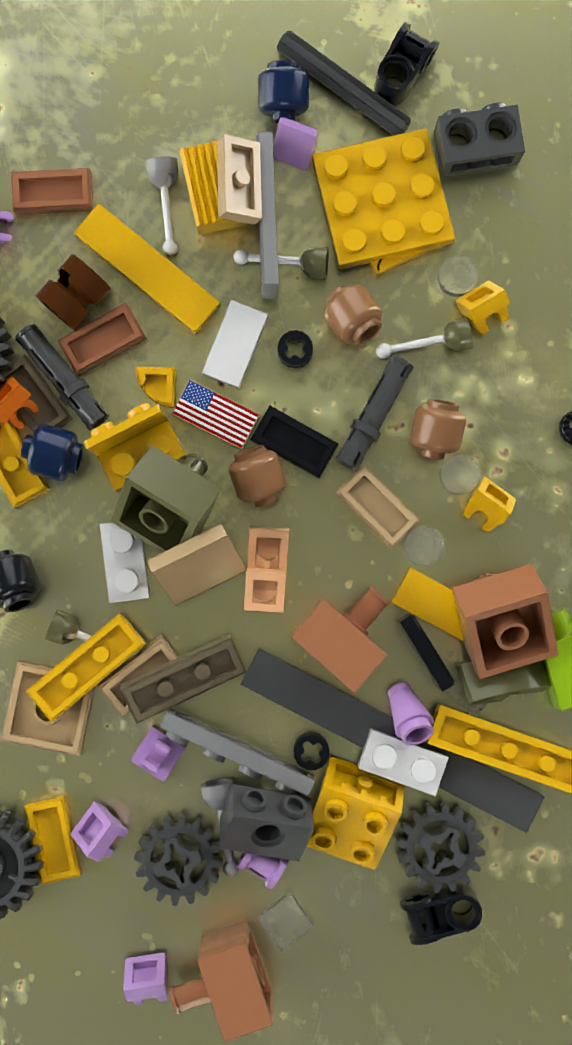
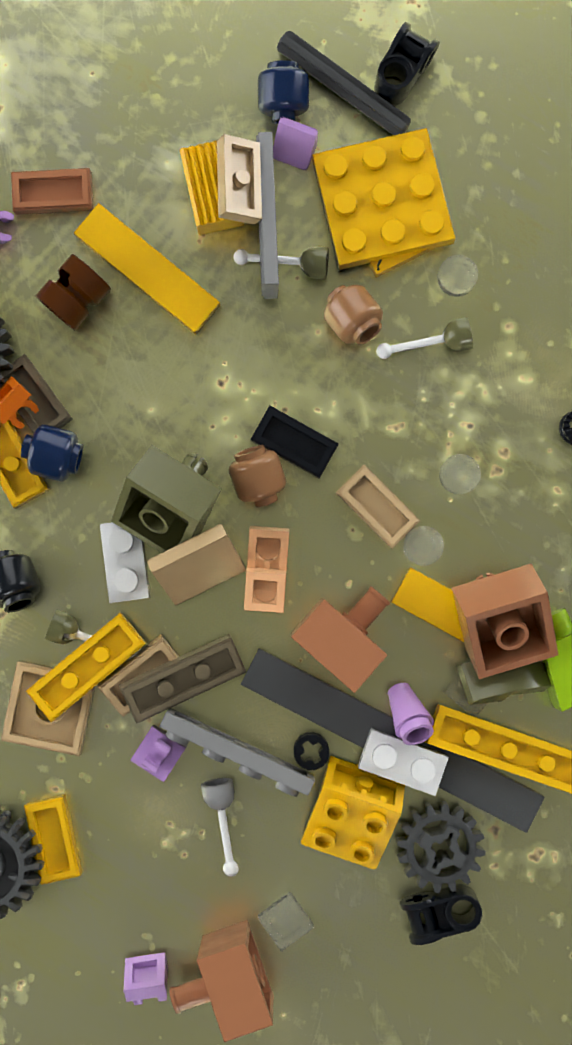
(71, 388): dark grey pin -> none
(97, 832): lavender tile -> none
(102, 339): nougat tile -> none
(125, 444): yellow bracket -> none
(158, 384): yellow tile -> none
(162, 866): dark grey gear -> none
(163, 174): hinge -> none
(215, 414): tile -> none
(235, 344): white tile -> none
(265, 867): lavender bush -> none
(266, 823): dark grey brick -> none
(295, 336): black bush -> none
(369, 422): dark grey pin -> none
(426, 652): black tile -> none
(438, 428): medium nougat head -> none
(482, 149): dark grey brick -> none
(483, 302): yellow tile -> none
(492, 501): yellow tile -> none

